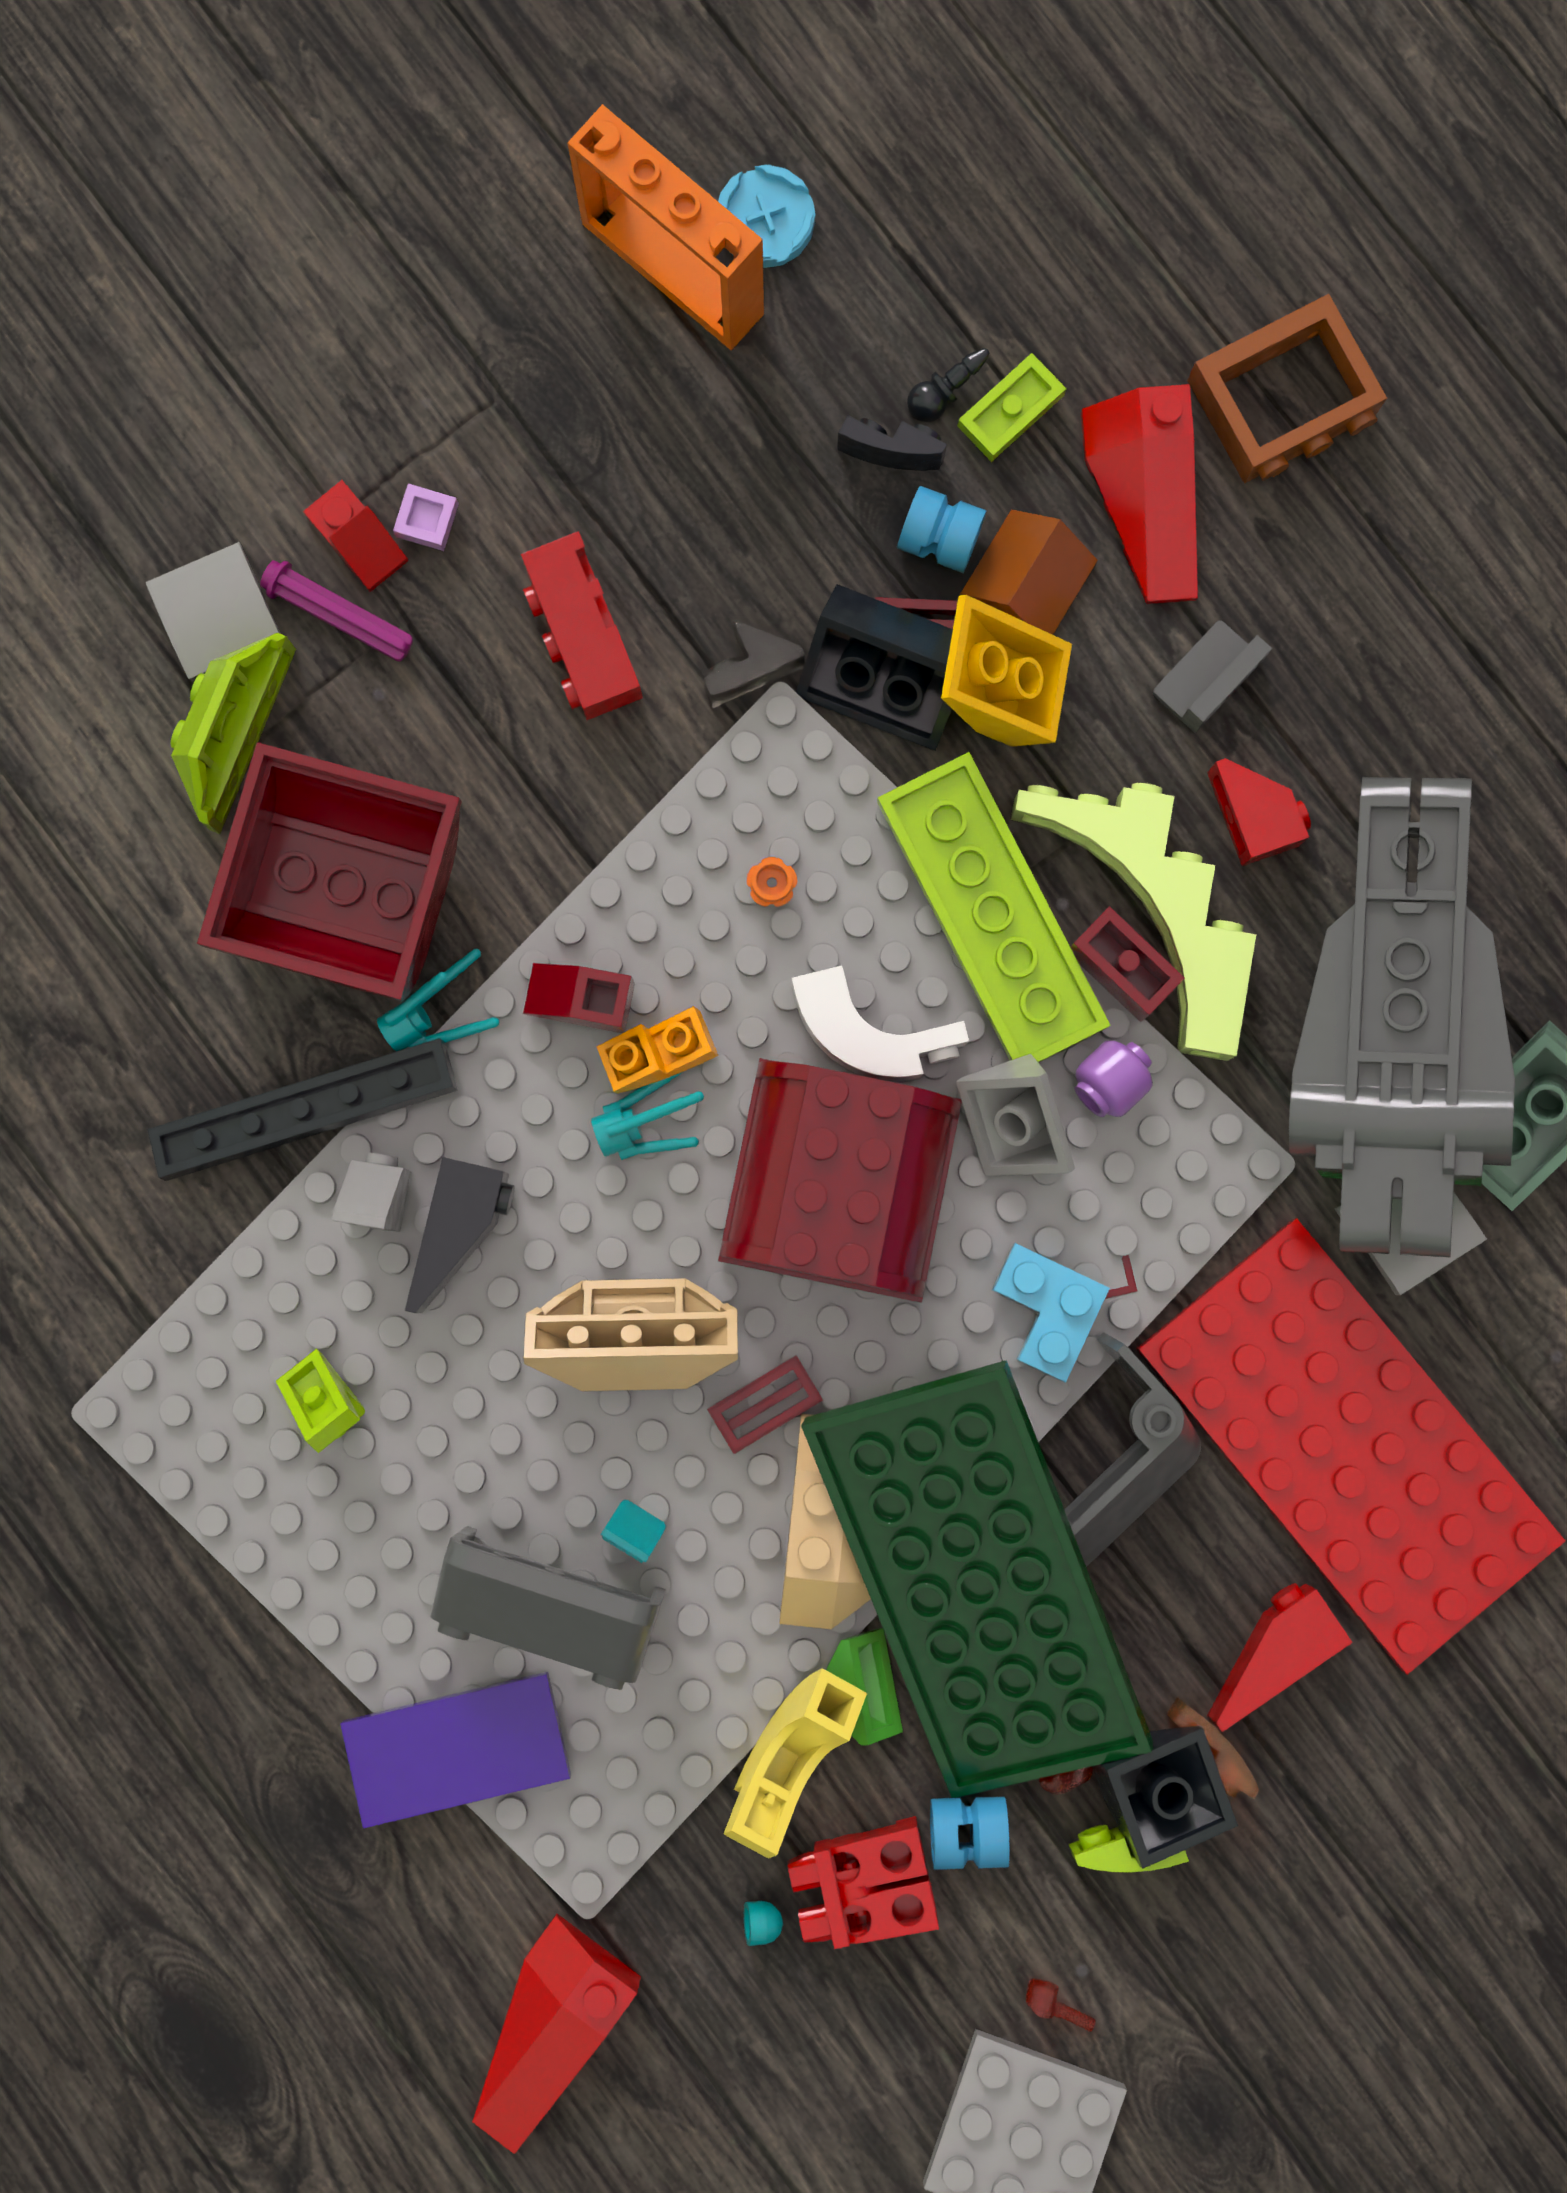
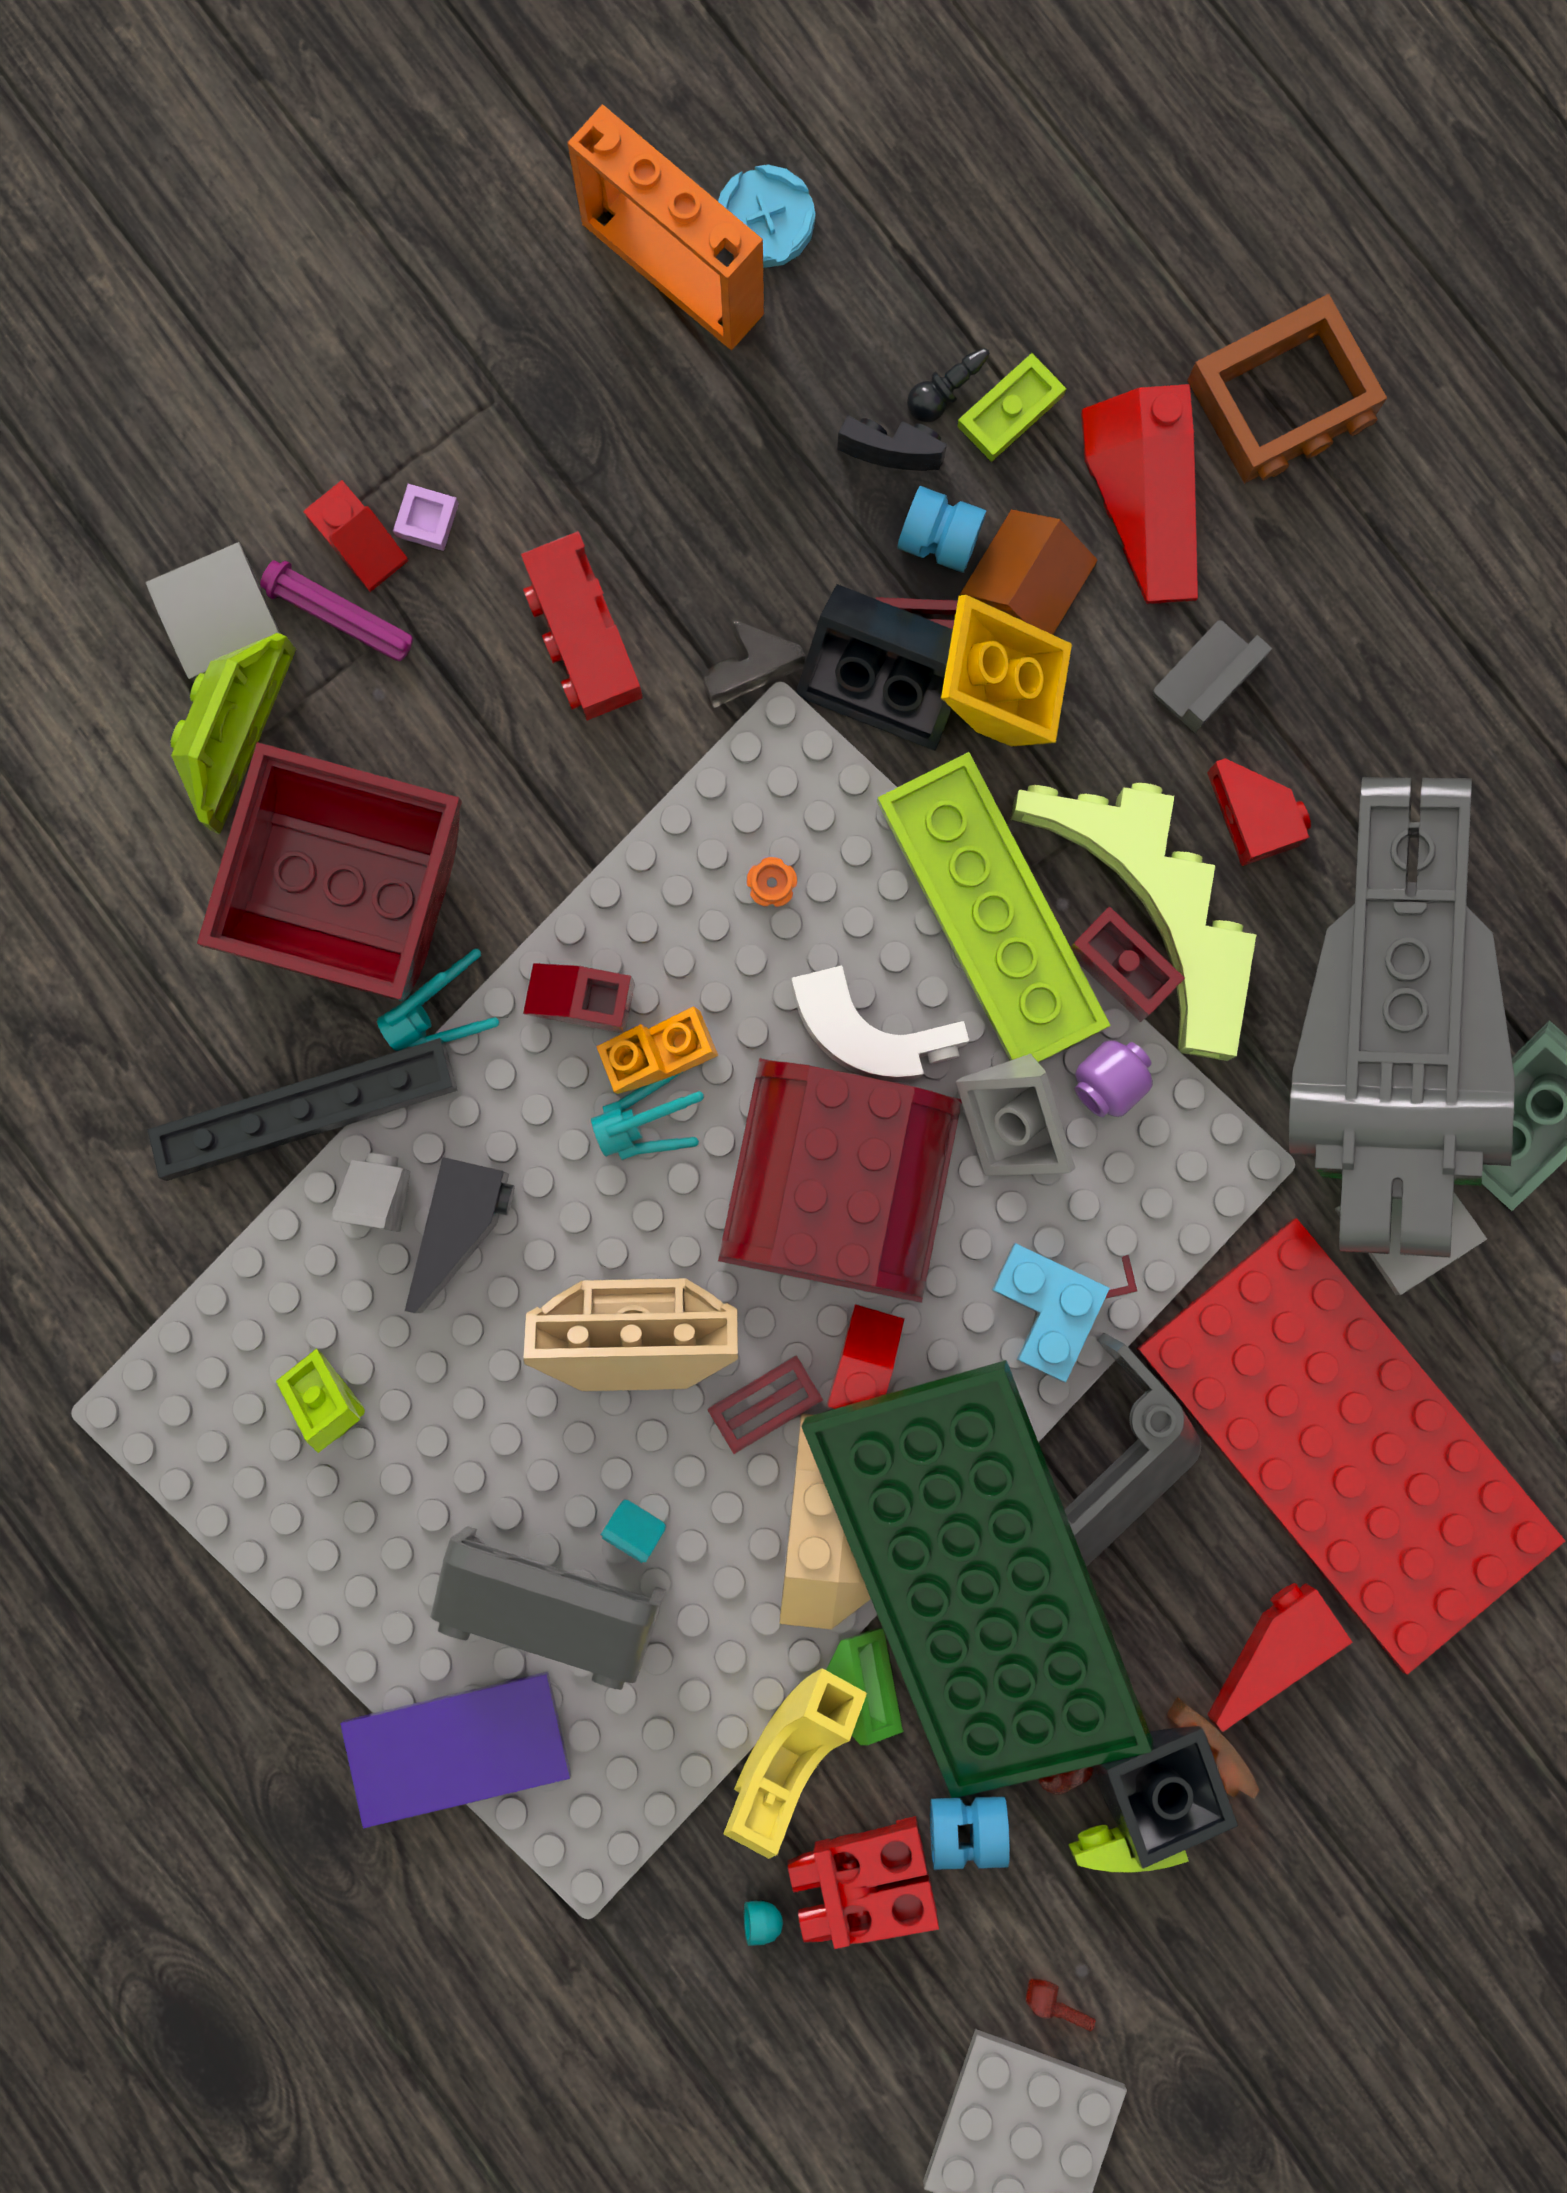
(555, 2022): red wedge -> none
(866, 1357): none -> red slope

